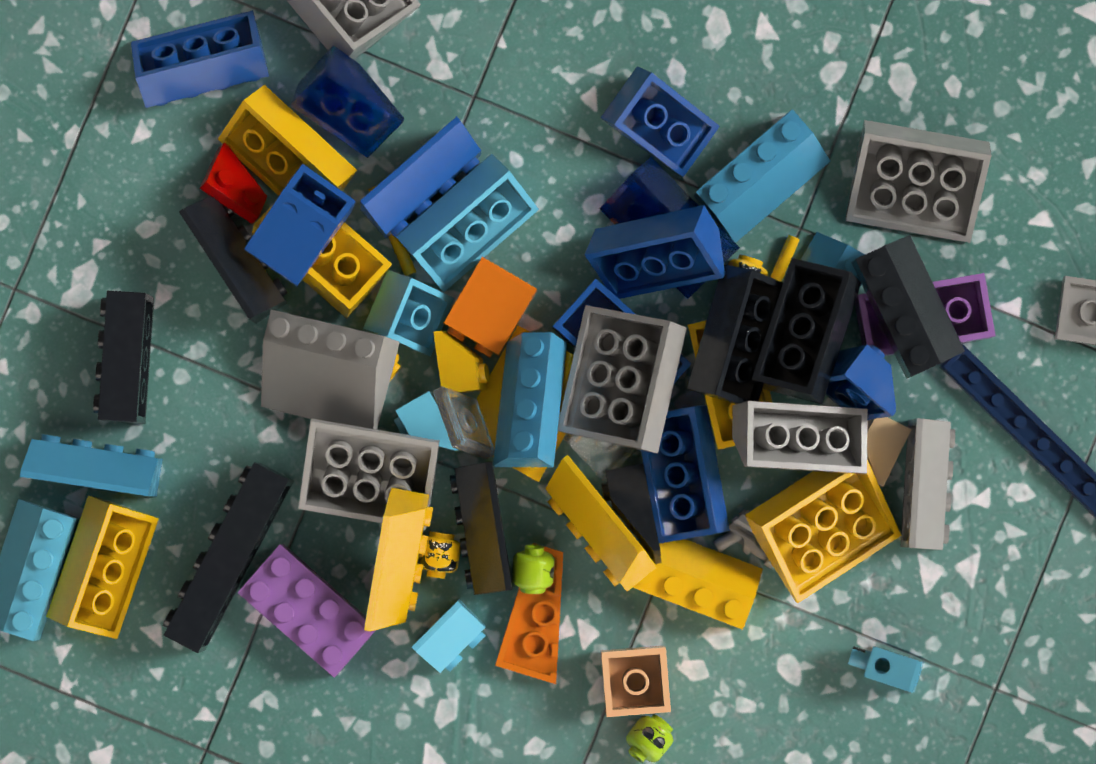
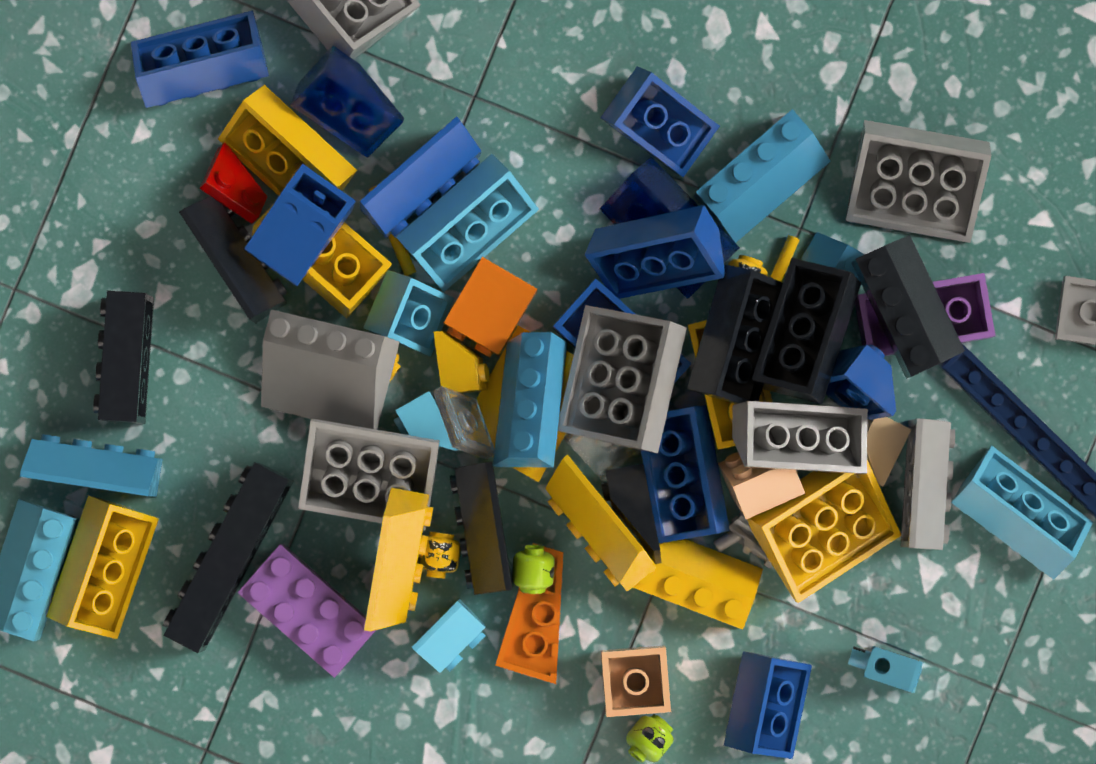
(759, 488): none -> light nougat brick
(767, 705): none -> blue slope
(1023, 513): none -> medium azure slope

